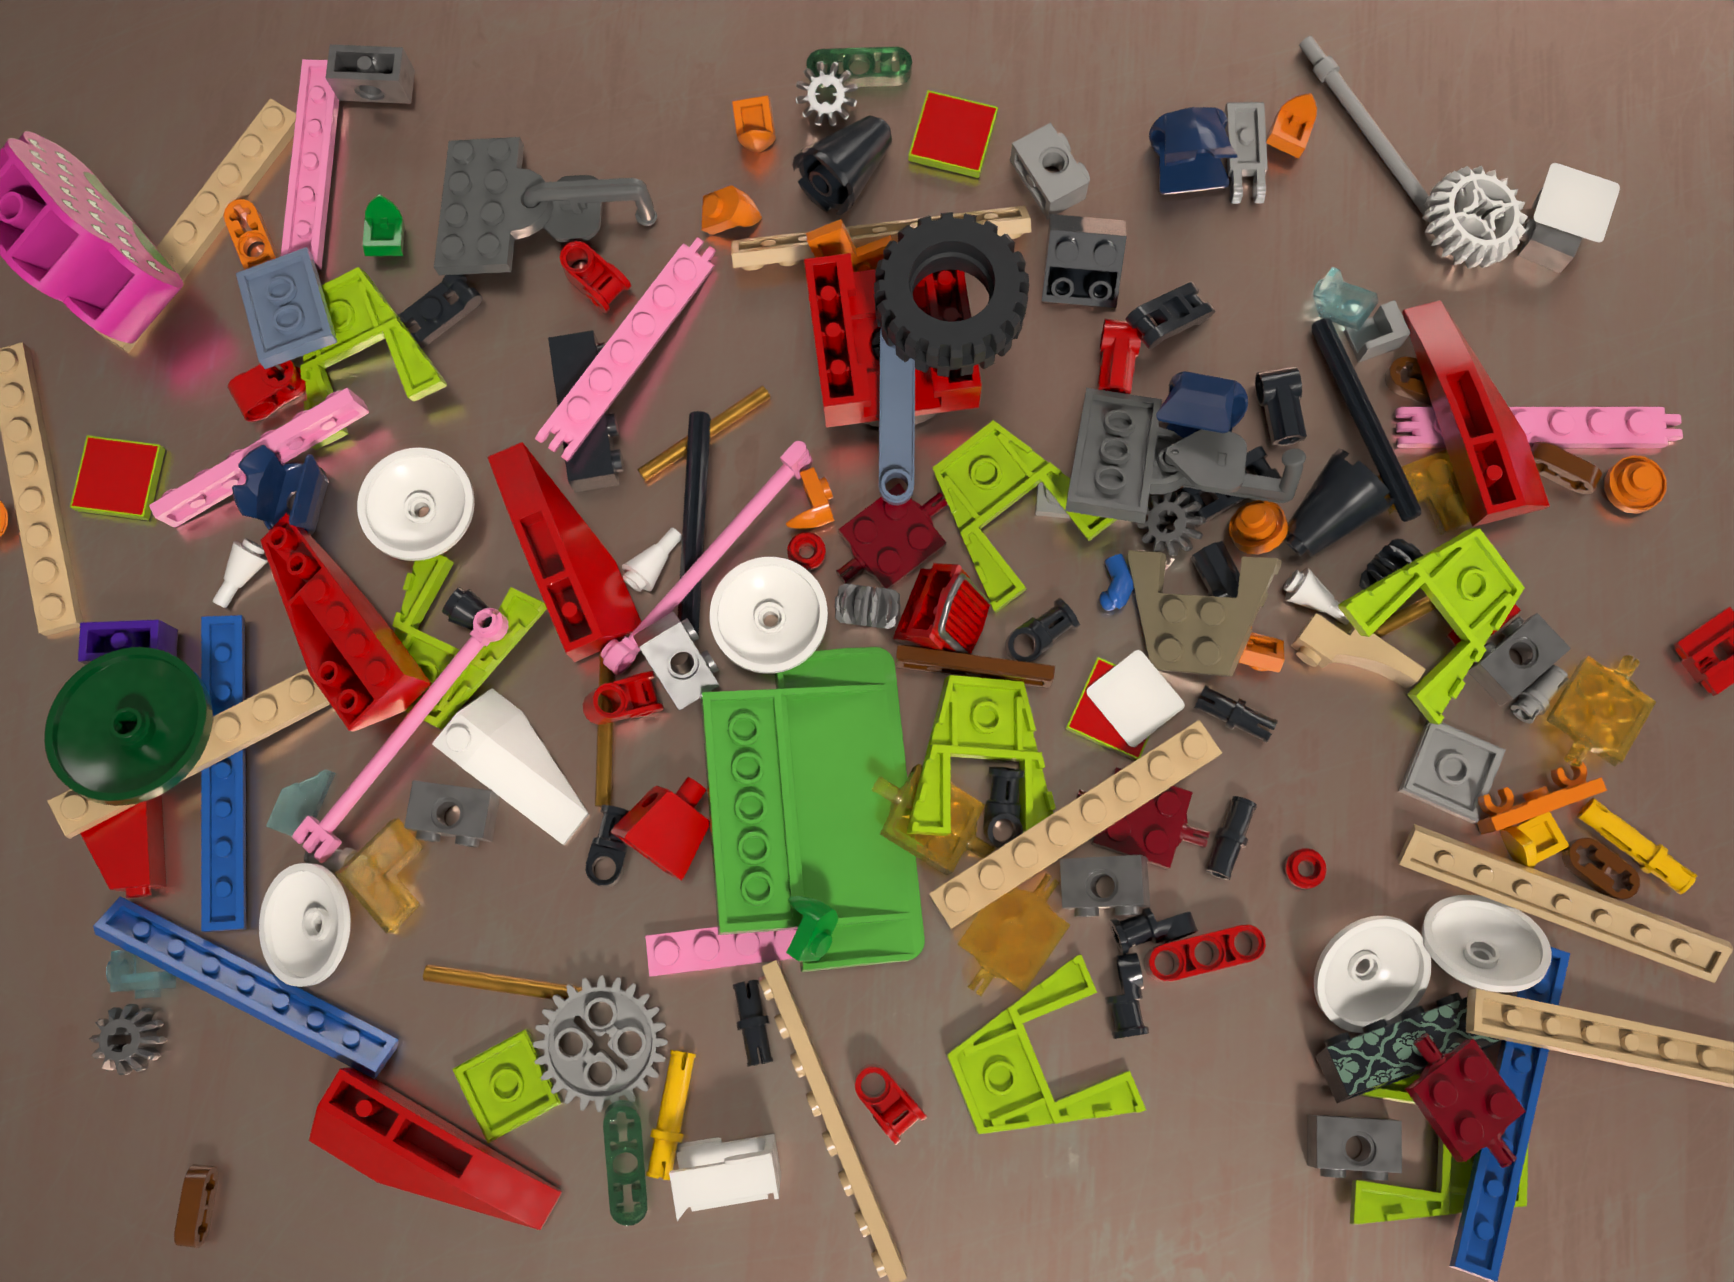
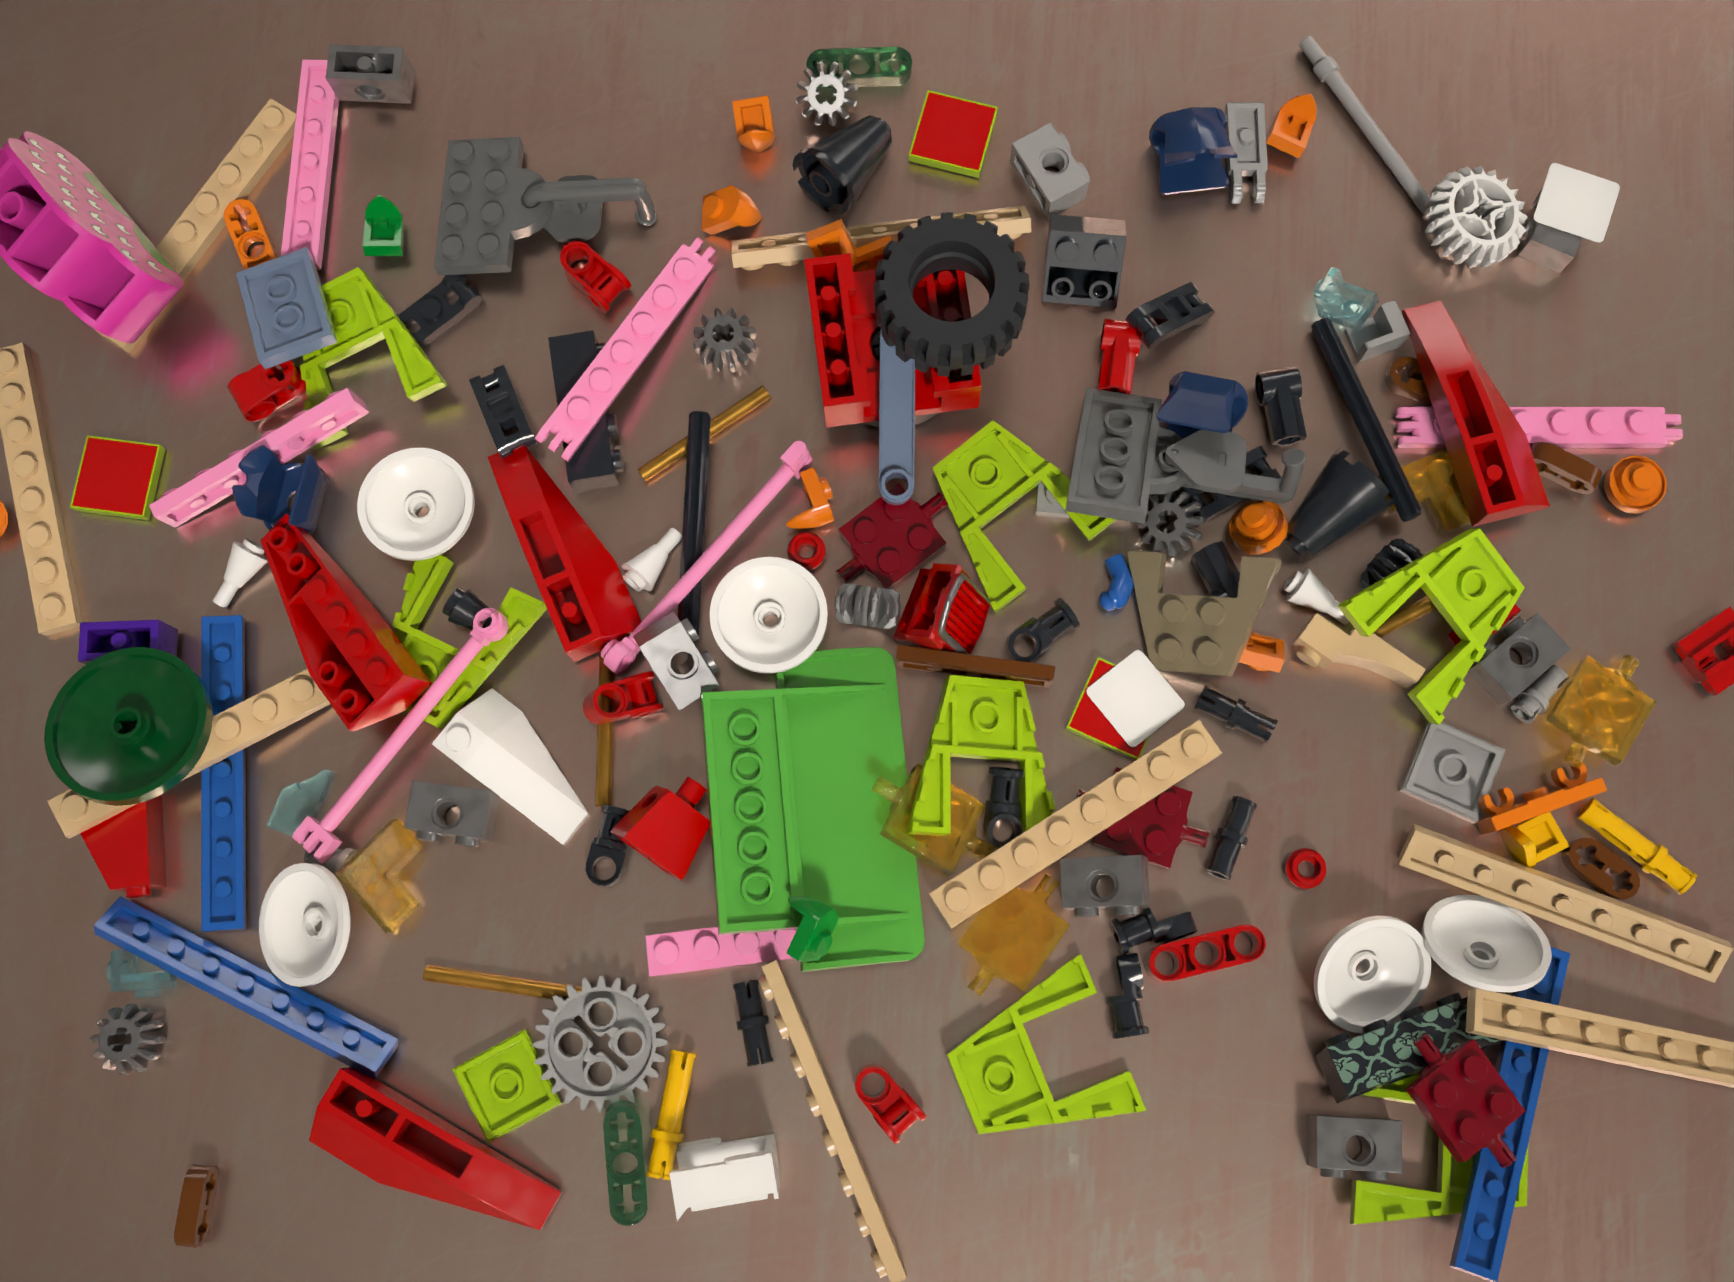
(502, 411): none -> black plate
(728, 328): none -> flat silver gear

